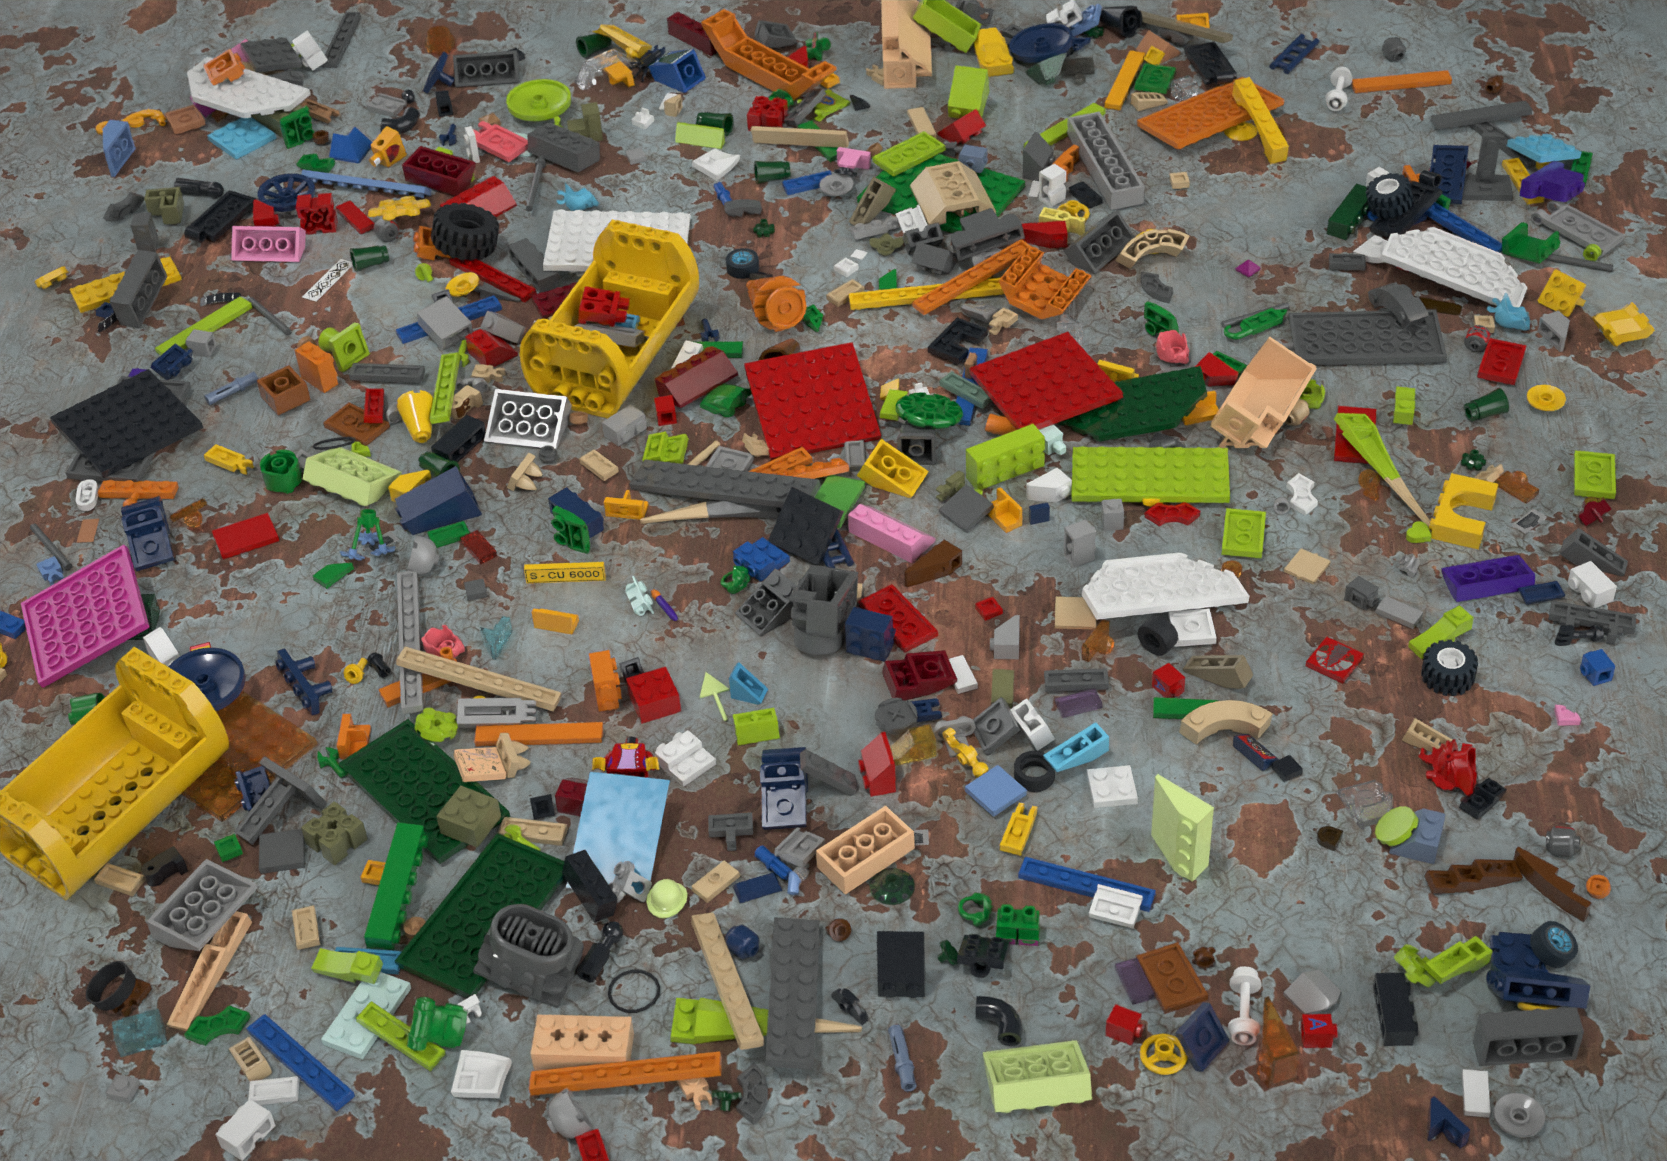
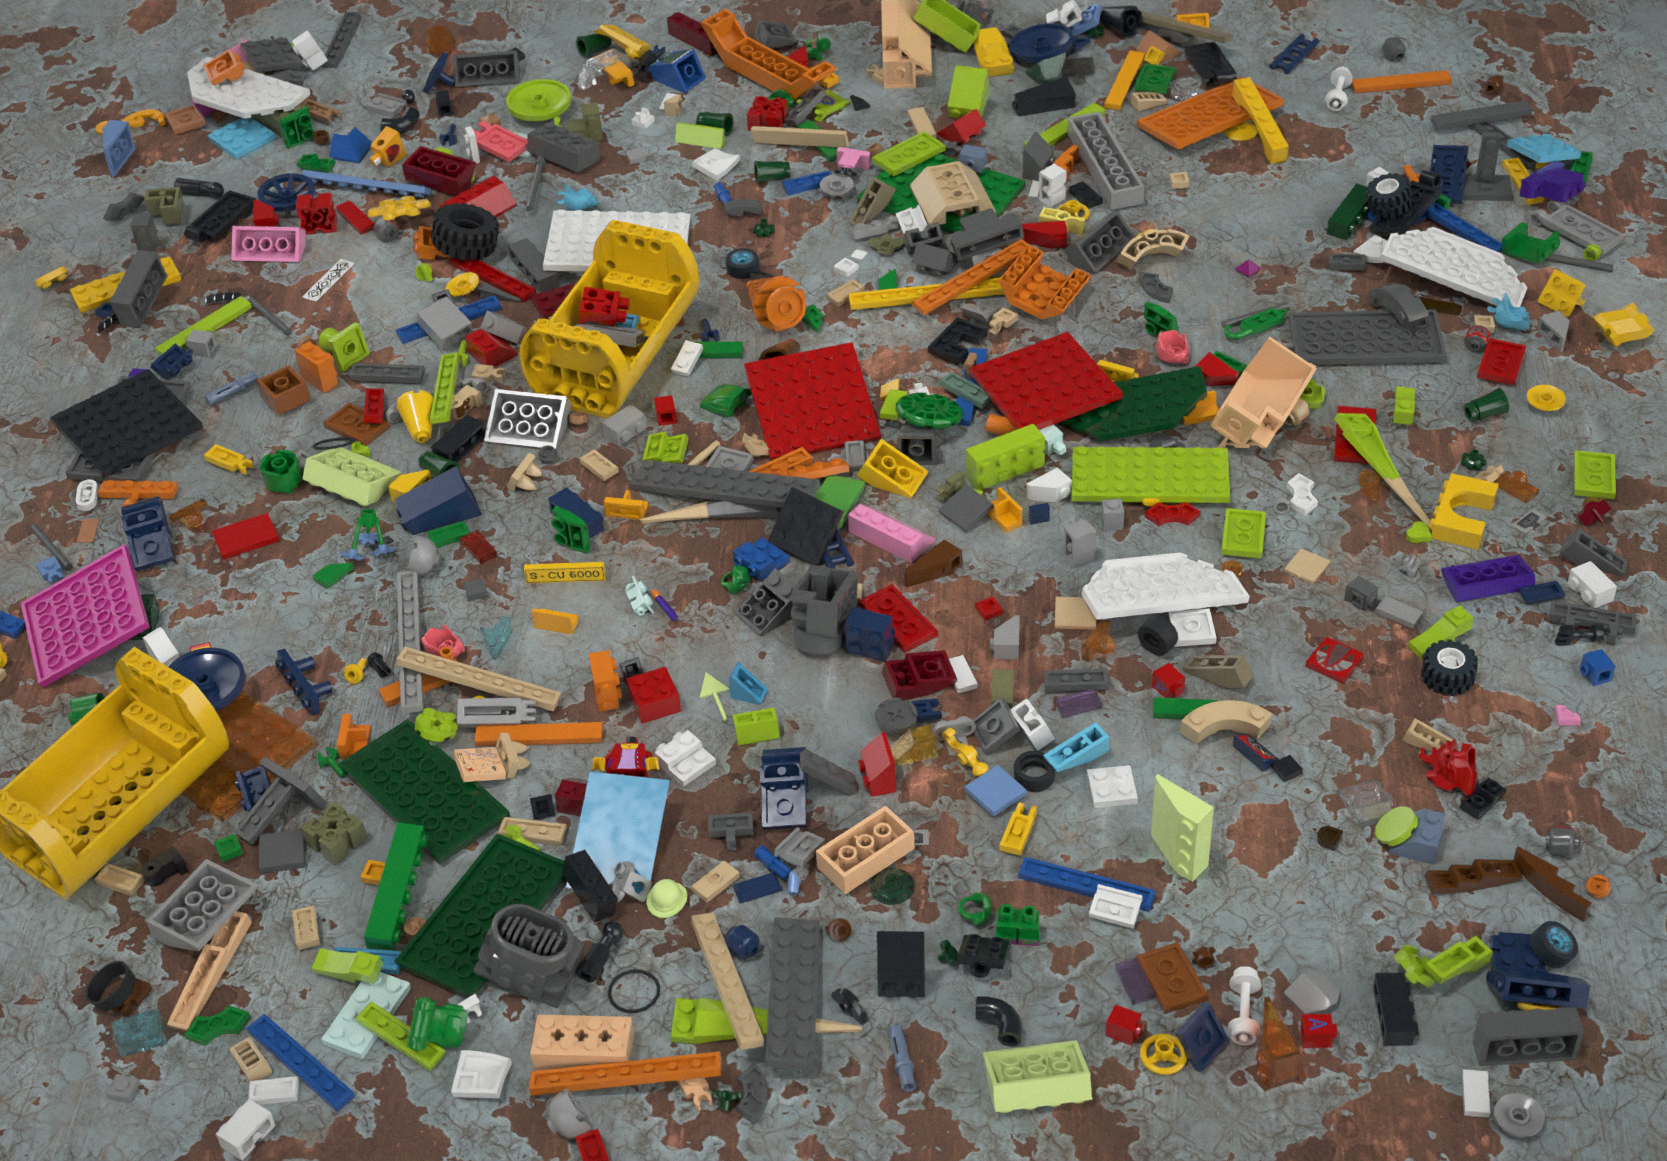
(368, 256): dark green plant -> none
(468, 816): olive brick -> none
(696, 376): dark red slope -> none
(1045, 98): none -> black slope
(1443, 1120): dark blue slope -> none

